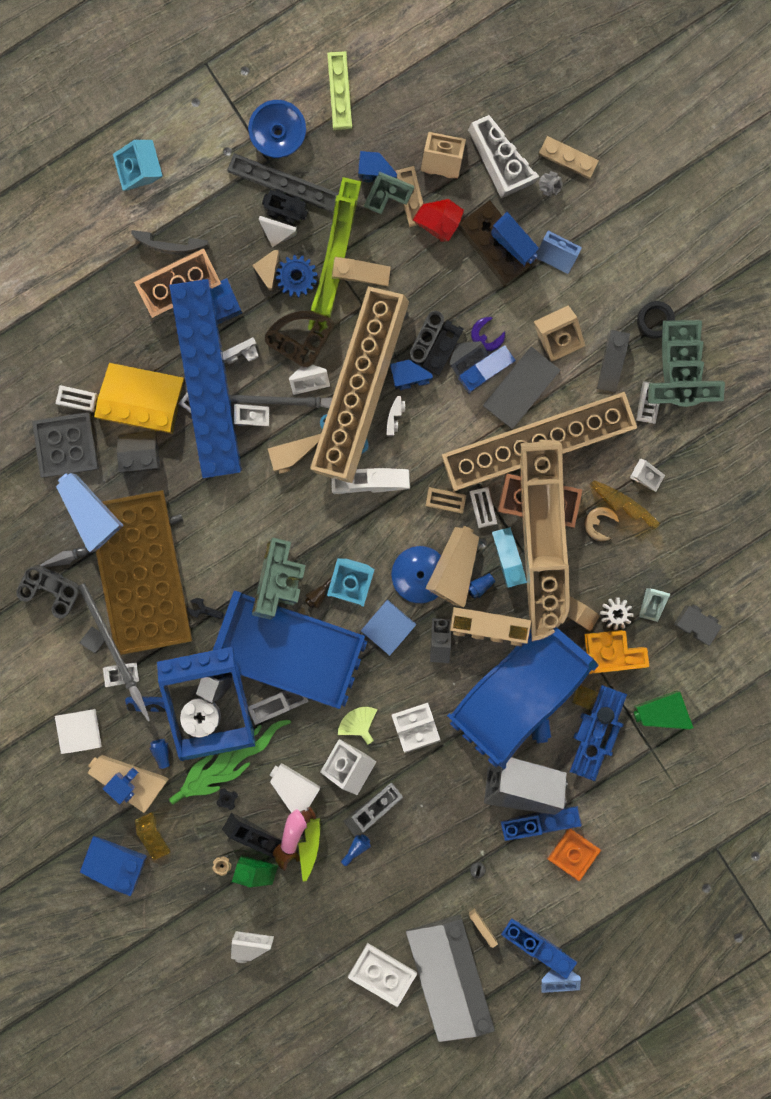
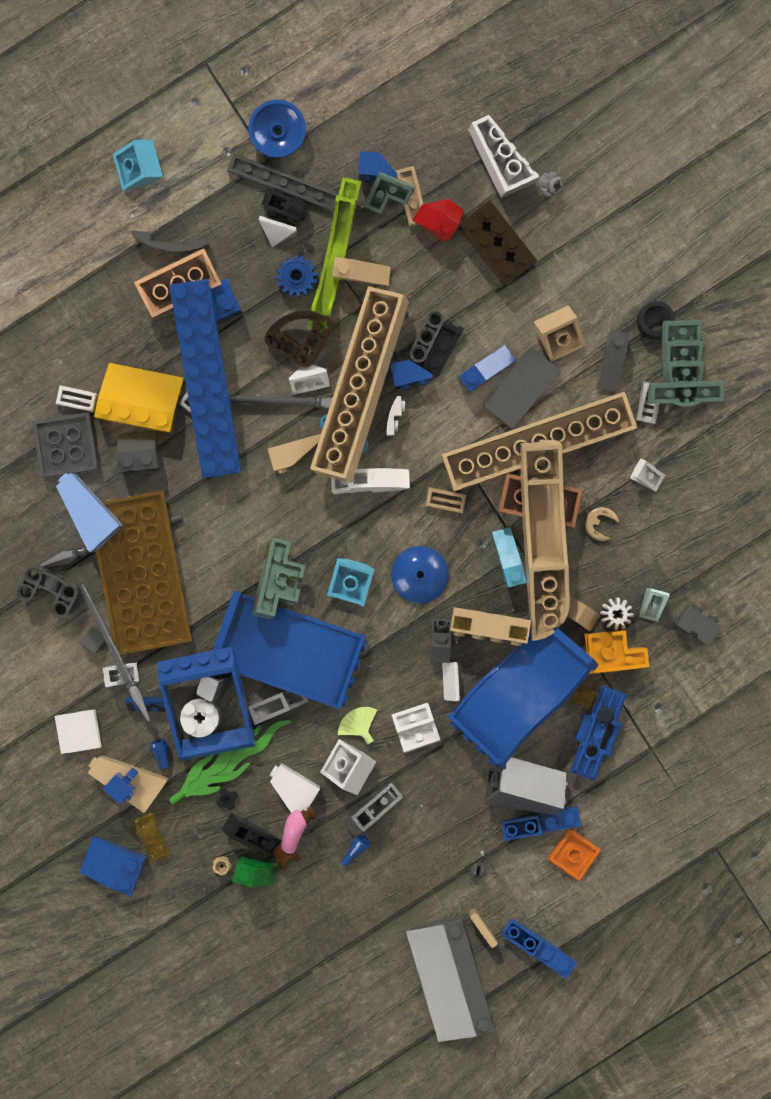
(205, 610): black bar -> none
(248, 349): white hinge -> none
(249, 946): white slope -> none
(251, 415): white slope -> none
(267, 268): tan slope -> none
(309, 847): lime slope -> none
(315, 597): dark brown cone -> none
(339, 90): yellowish green tile -> none
(382, 975): white plate -> none
(388, 627): medium blue slope -> none
(443, 155): tan slope -> none
(451, 681): none -> white slope
(455, 567): tan slope -> none
(466, 356): dark grey slope -> none
(475, 335): dark purple head -> none
(480, 586): blue cone -> none
(487, 523): white tile -> none
(515, 239): blue slope -> none
(542, 732): blue brick -> none
(556, 983): light blue slope -> none
(558, 252): medium blue panel -> none
(568, 157): tan plate -> none
(619, 500): clear yellow slope -> none
(664, 711): green slope -> none

